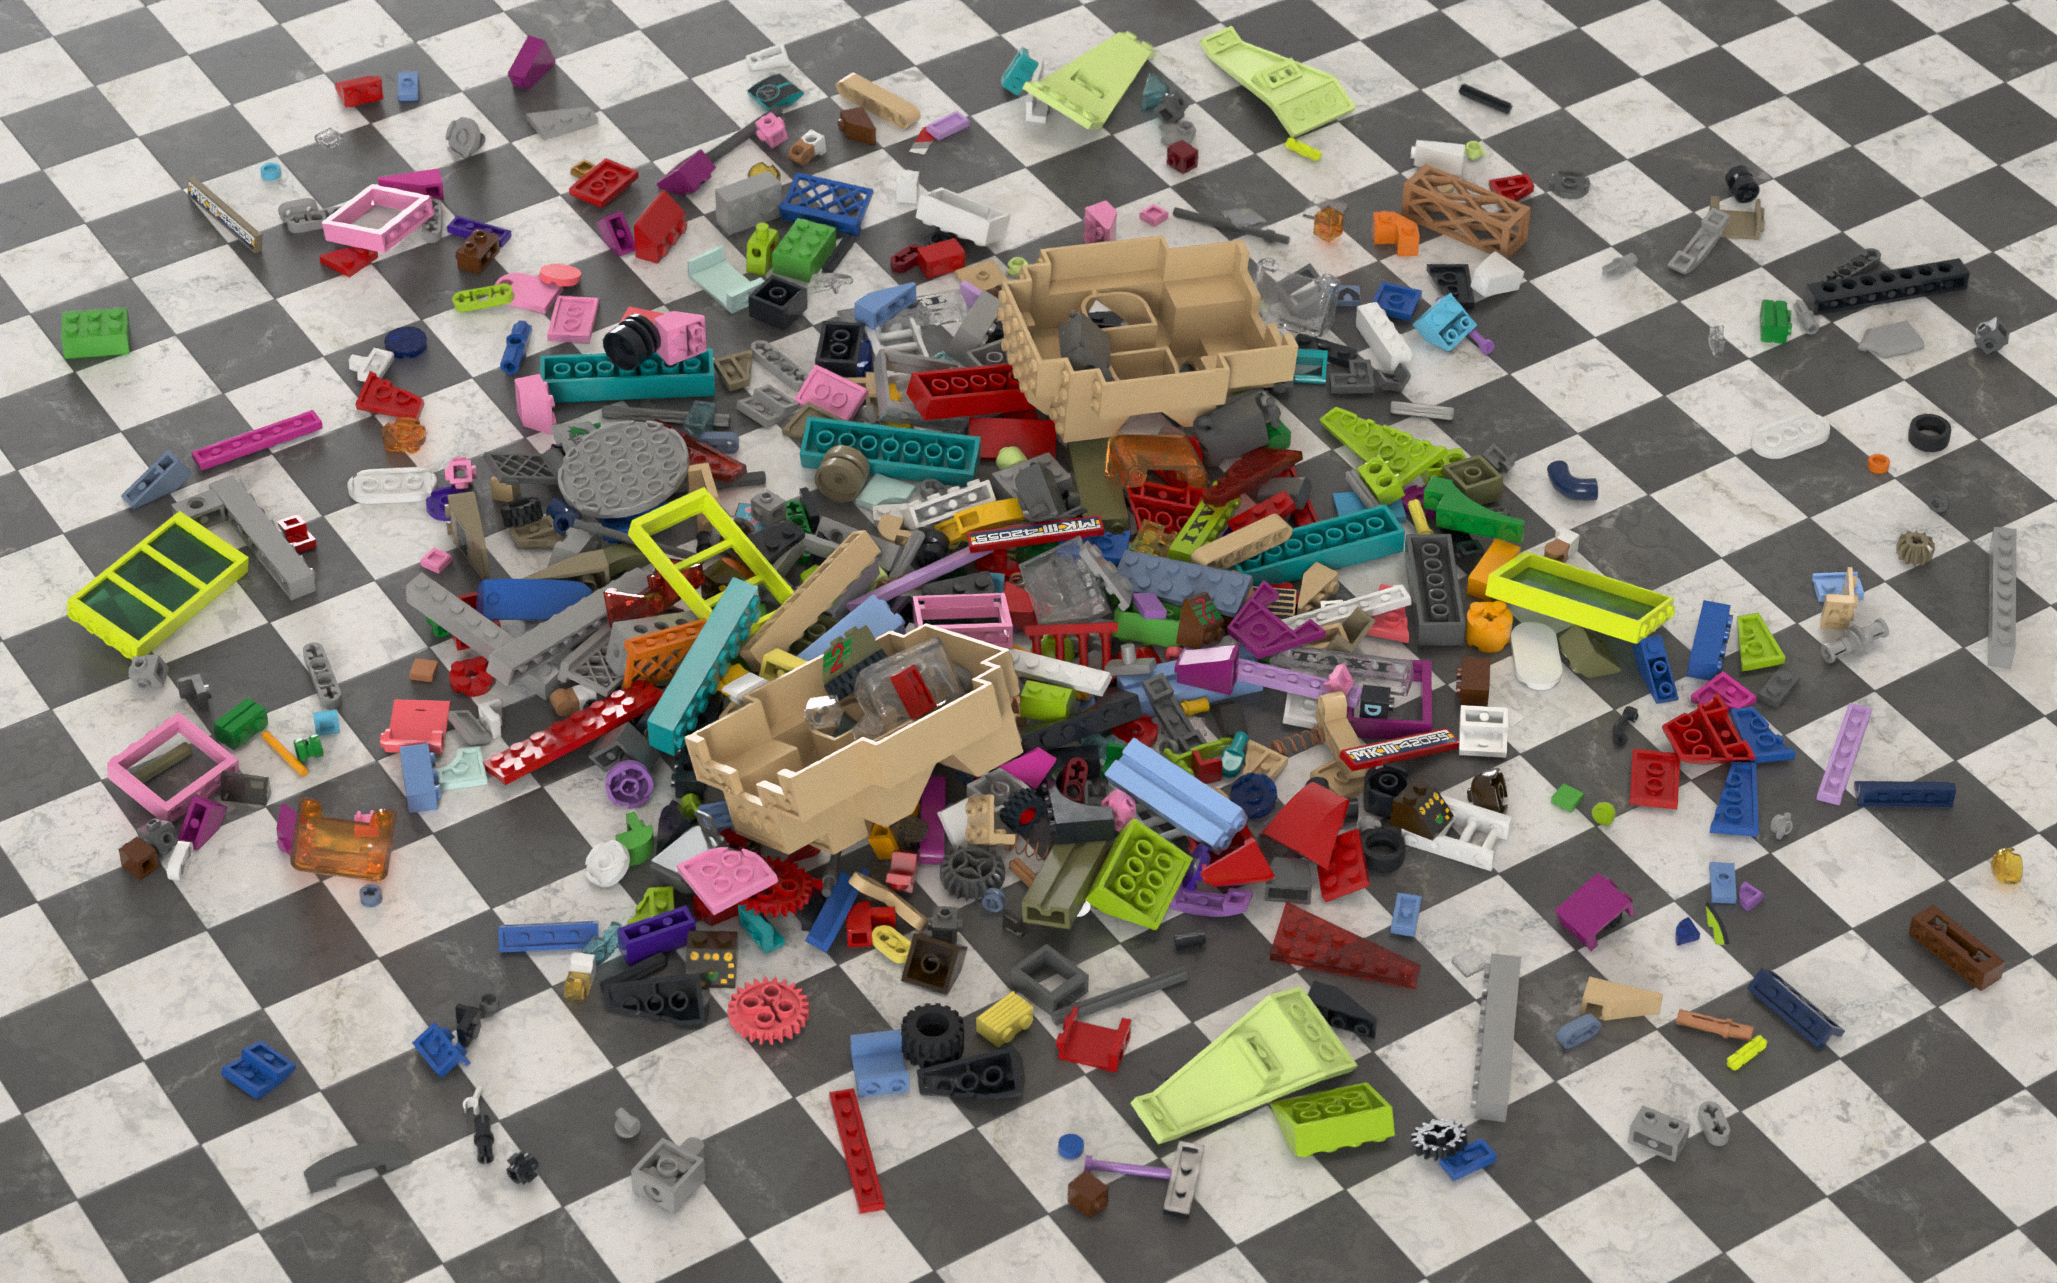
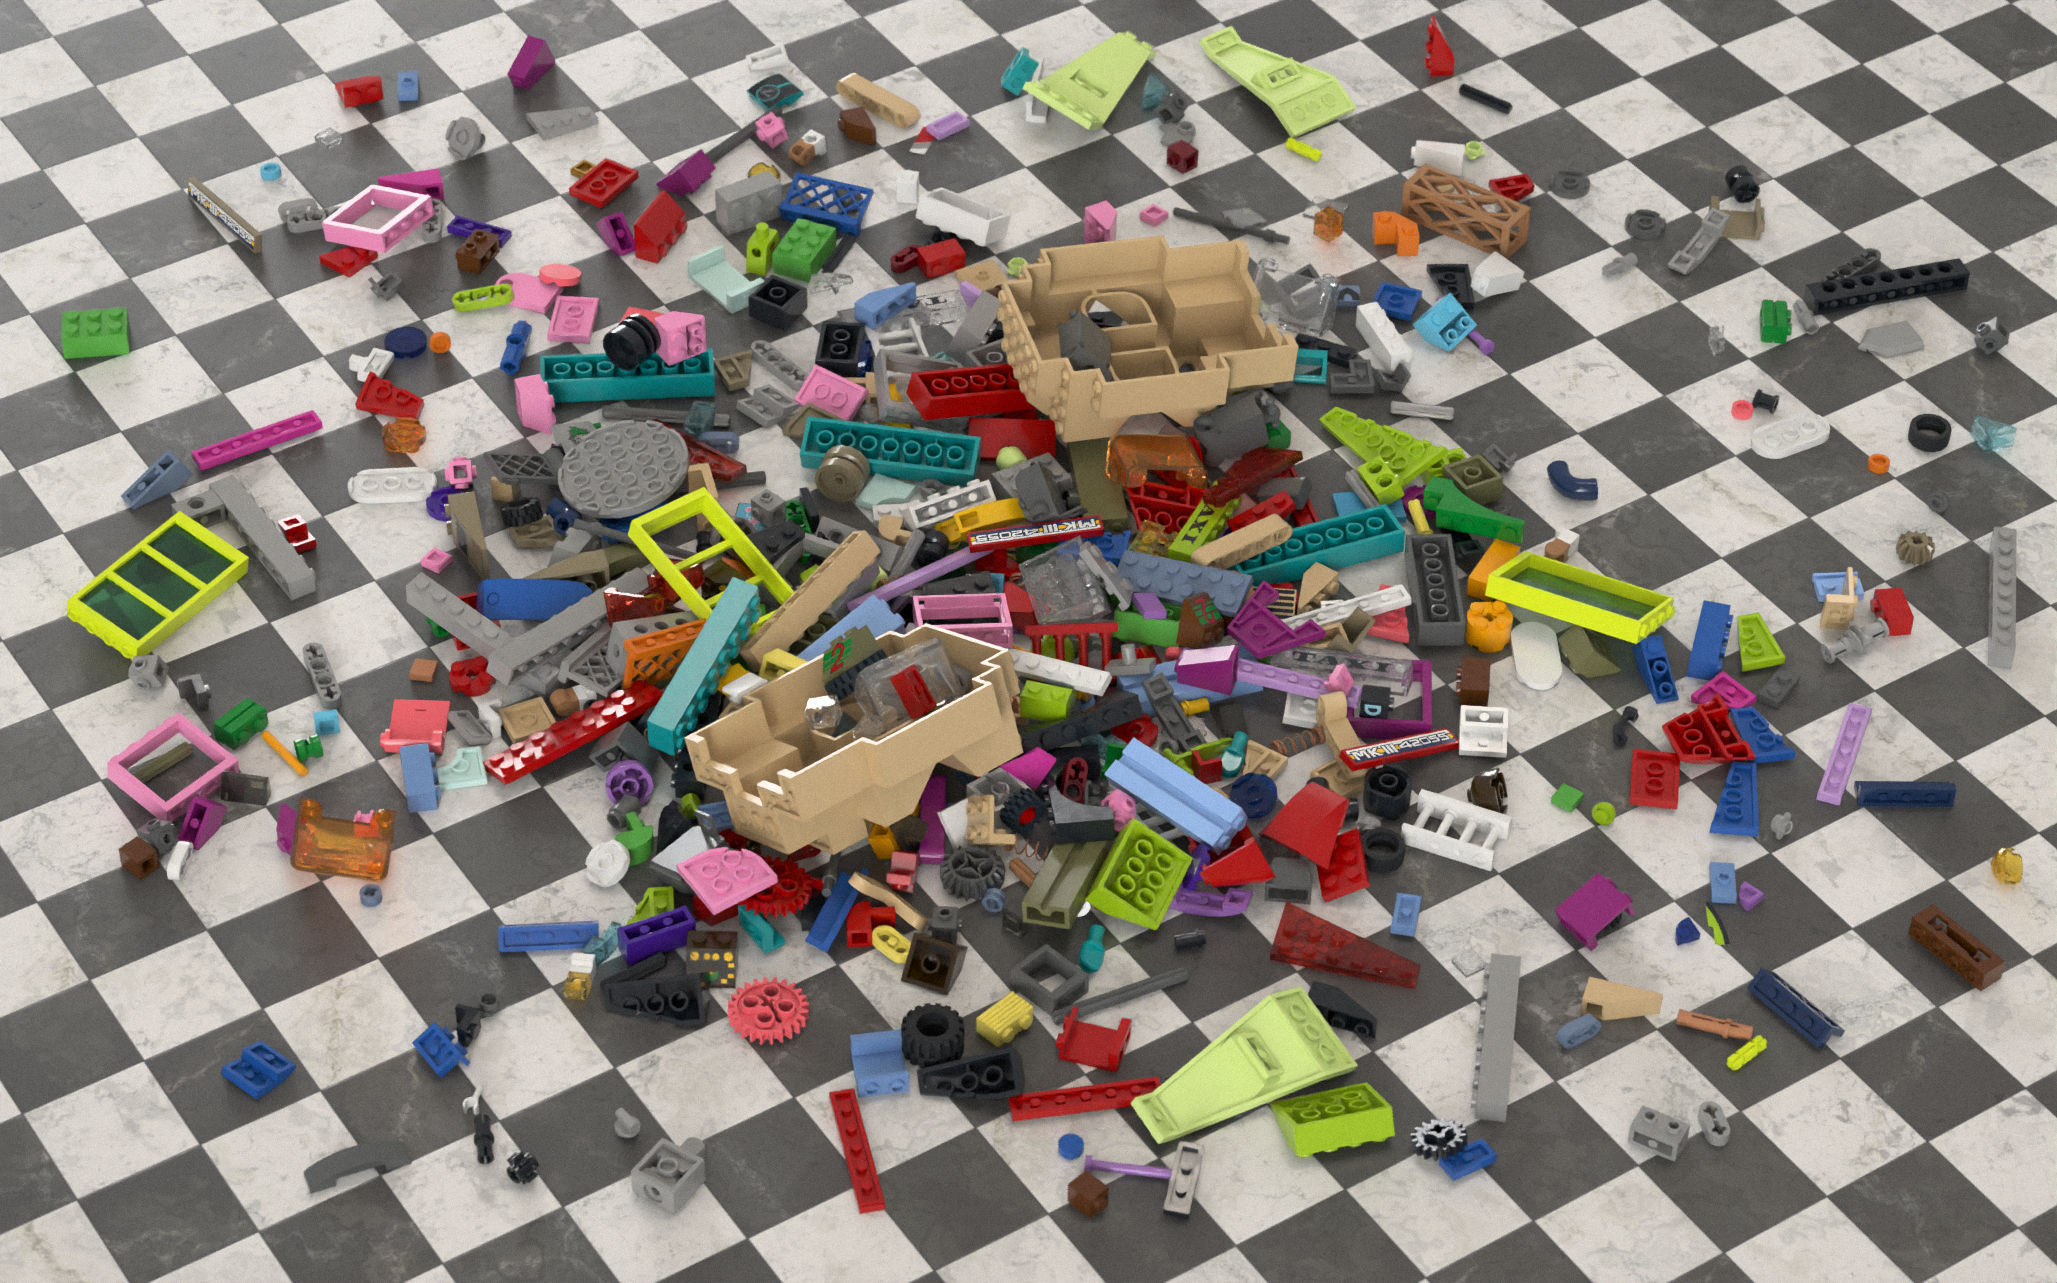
(387, 286): none -> flat silver bracket
(440, 342): none -> orange tile
(526, 719): none -> tan plate
(617, 813): none -> dark grey brick
(1080, 1099): none -> red plate
(1092, 950): none -> teal arm
(1420, 810): dark brown slope -> none
(1440, 54): none -> red slope
(1645, 224): none -> dark grey tile
(1742, 409): none -> coral tile
(1766, 401): none -> black bush
(1894, 609): none -> red brick
(1992, 434): none -> clear light blue slope

